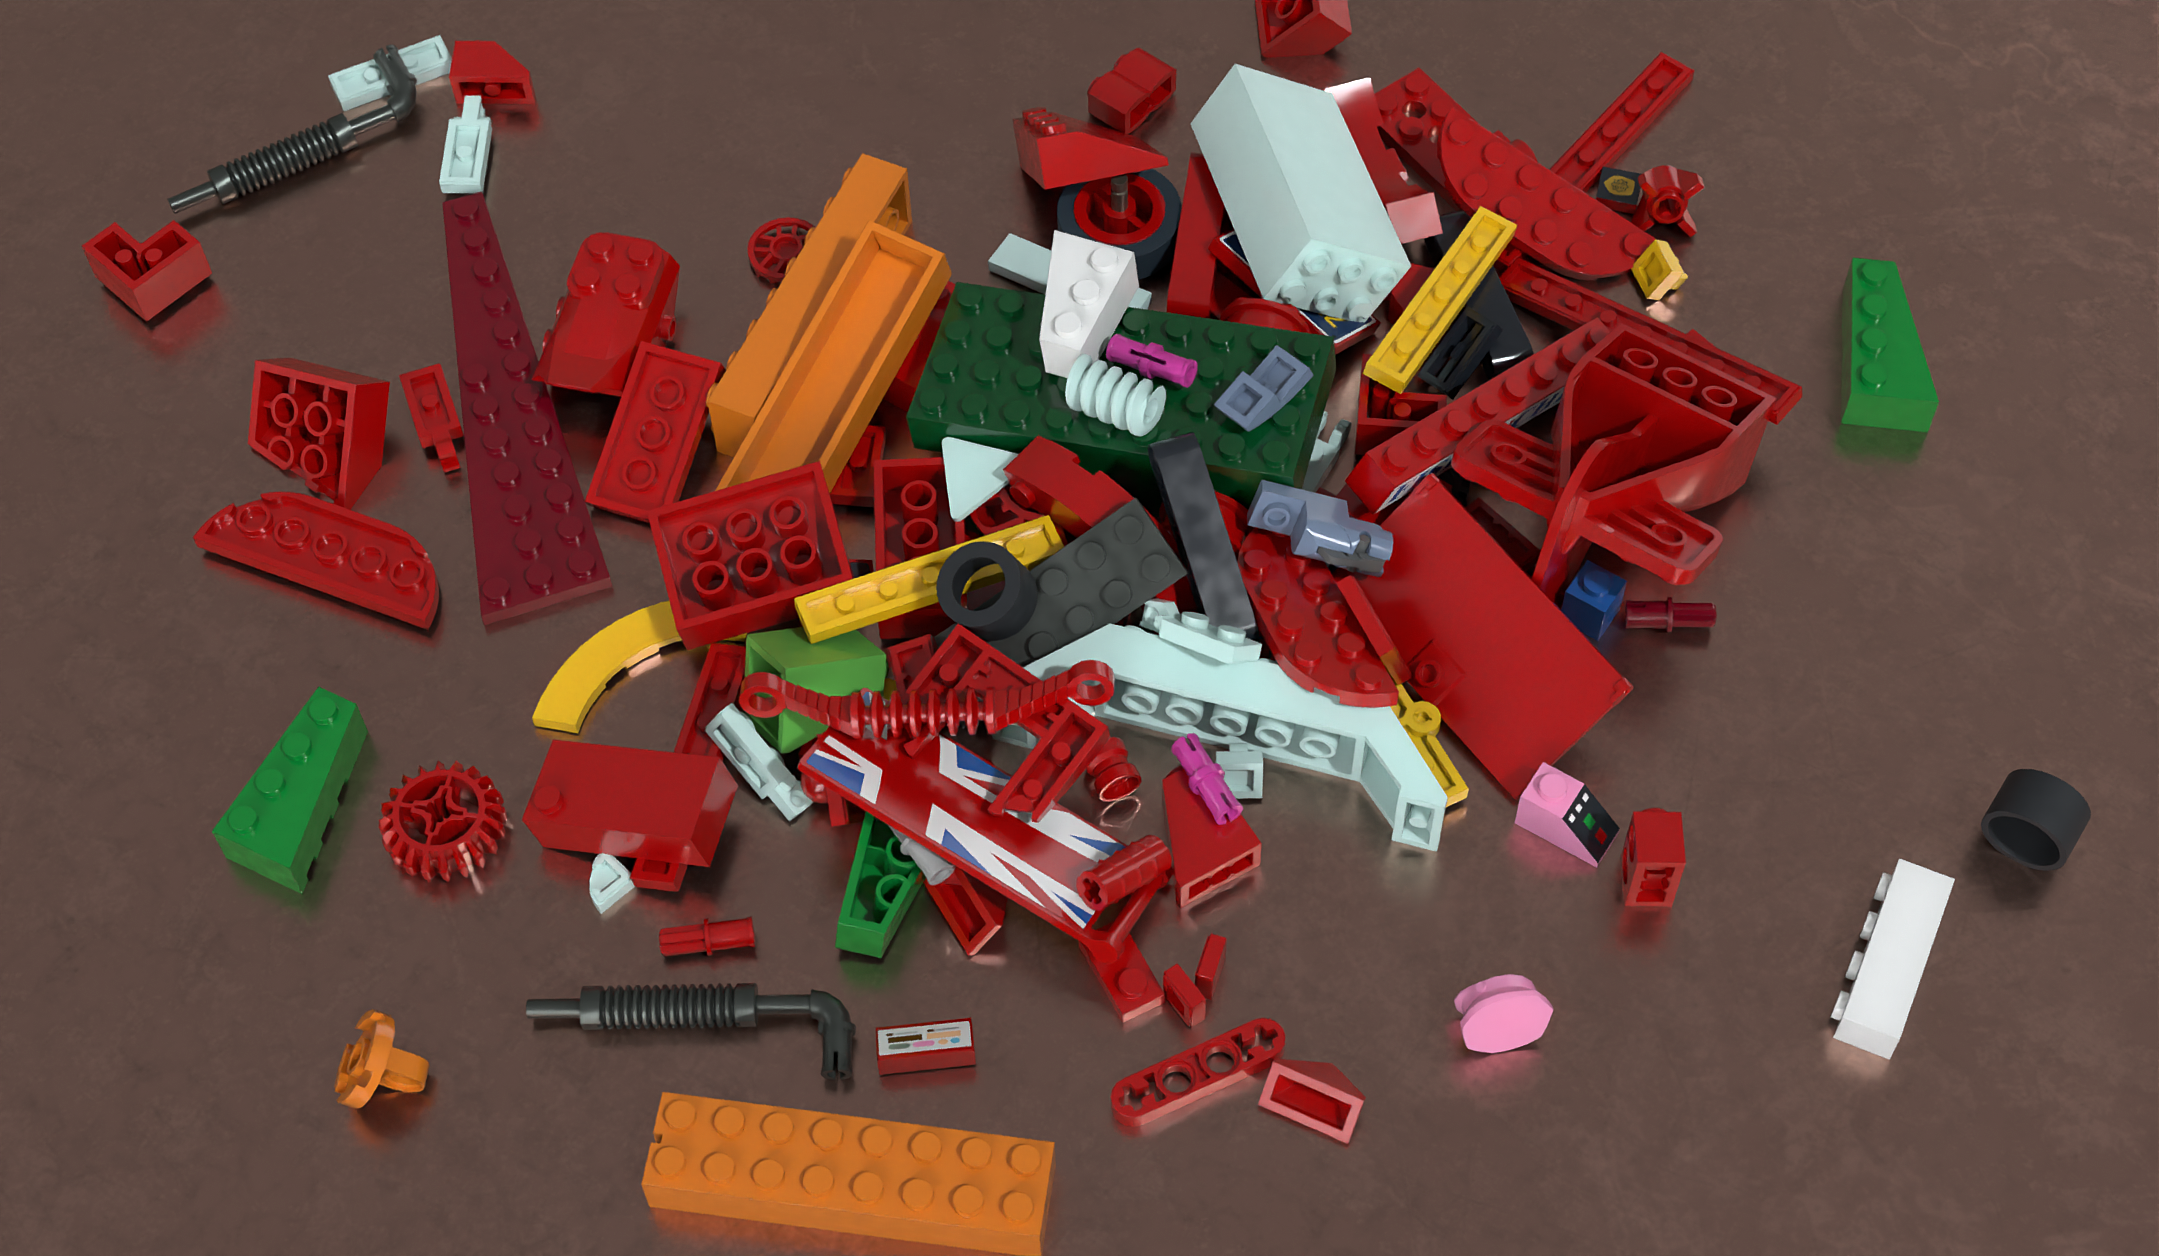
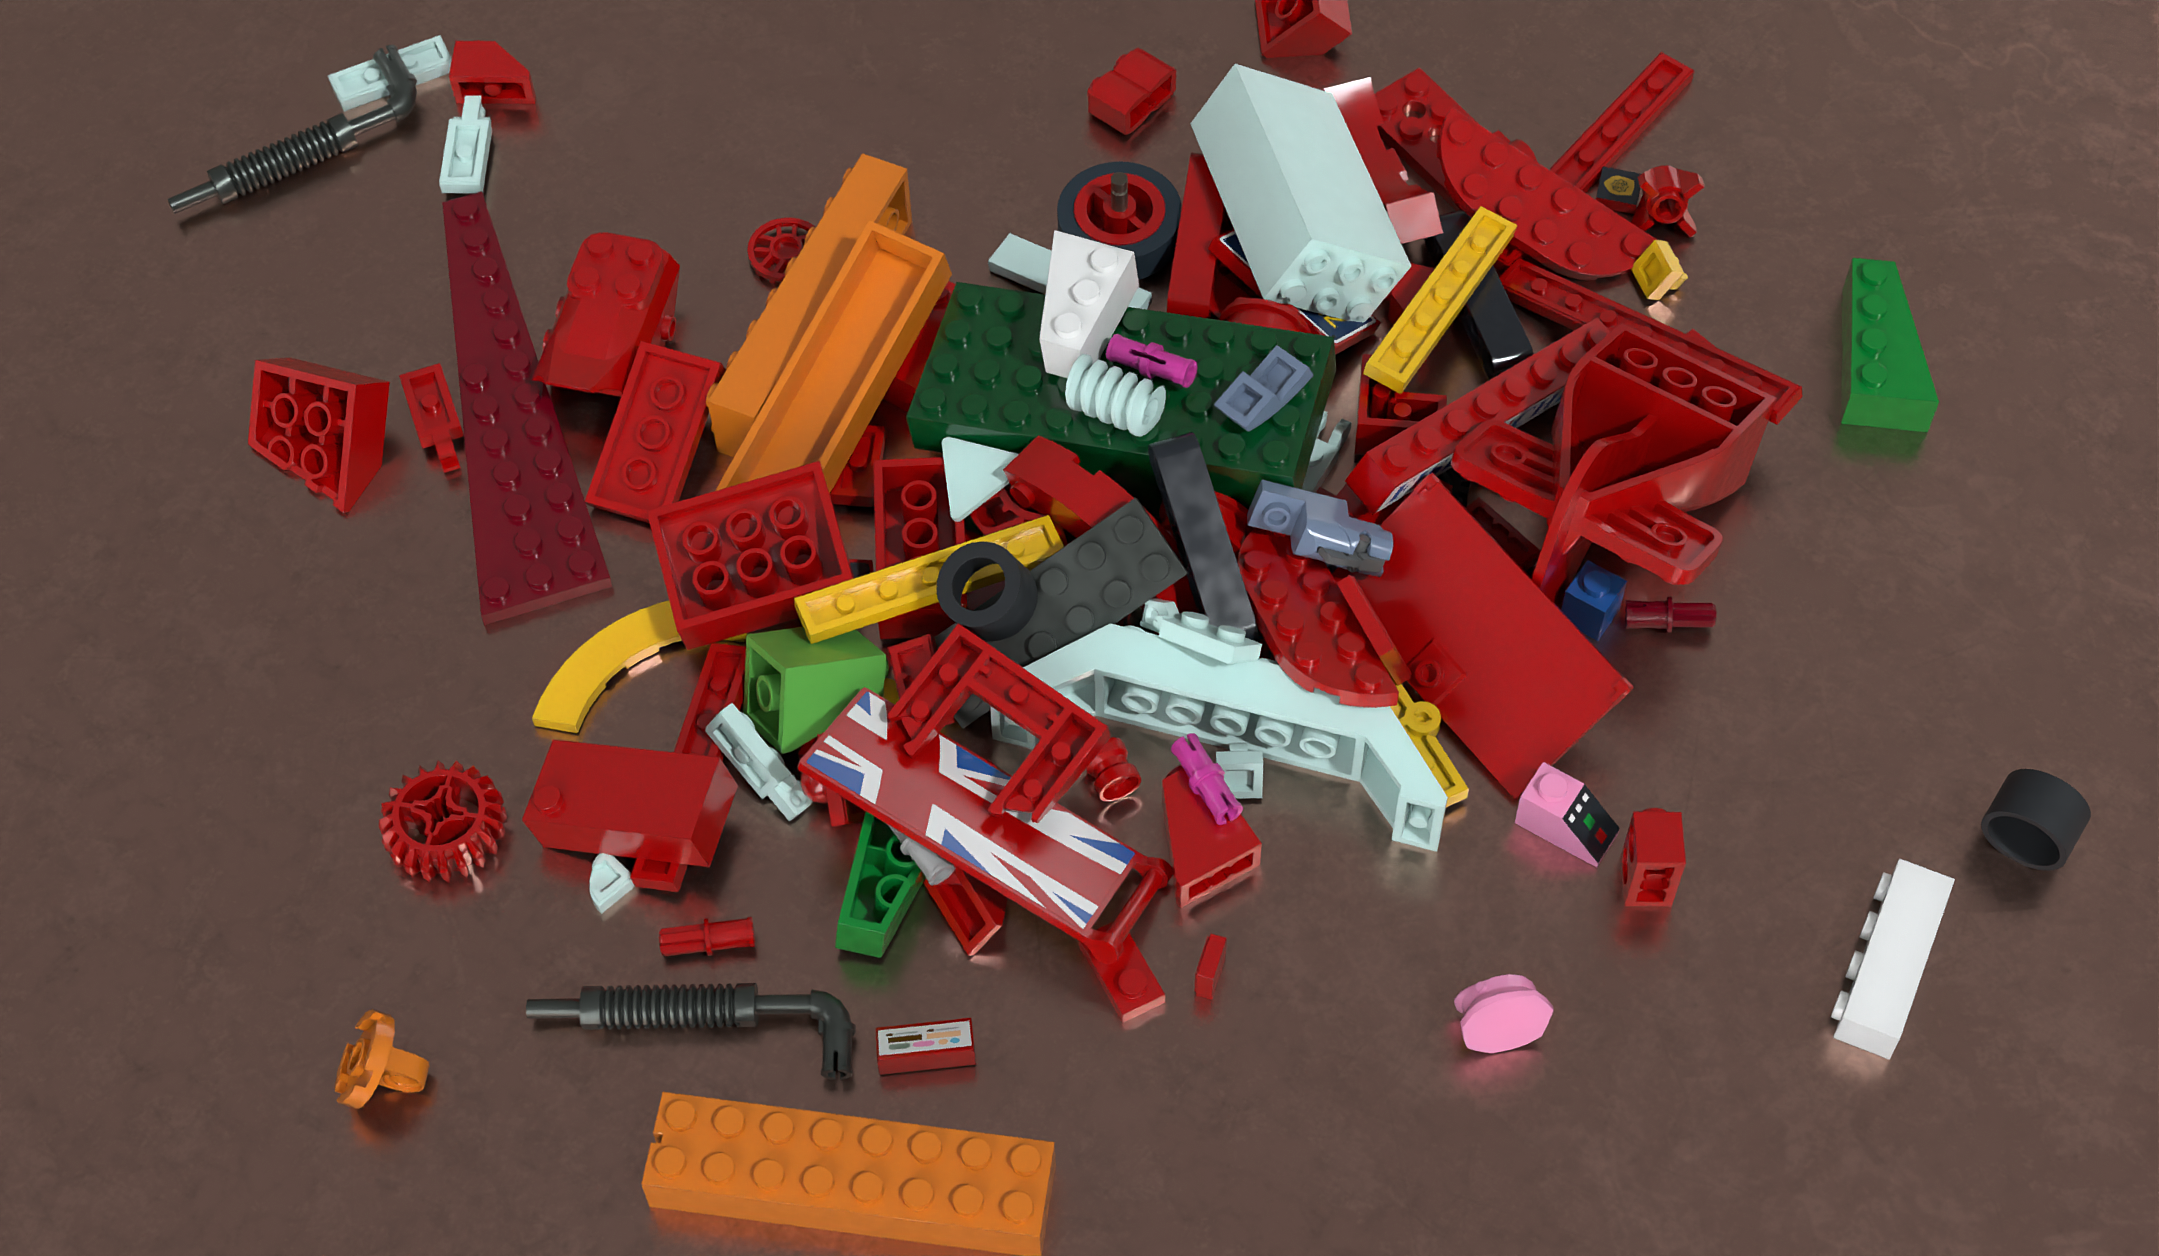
(147, 273): red brick -> none
(294, 792): green wedge -> none
(328, 552): red plate -> none
(996, 709): red piece -> none
(1072, 151): red slope -> none
(1123, 872): red axle -> none
(1184, 996): red tile -> none
(1194, 1065): red beam -> none
(1314, 1096): red slope -> none
(1464, 355): black tile -> none

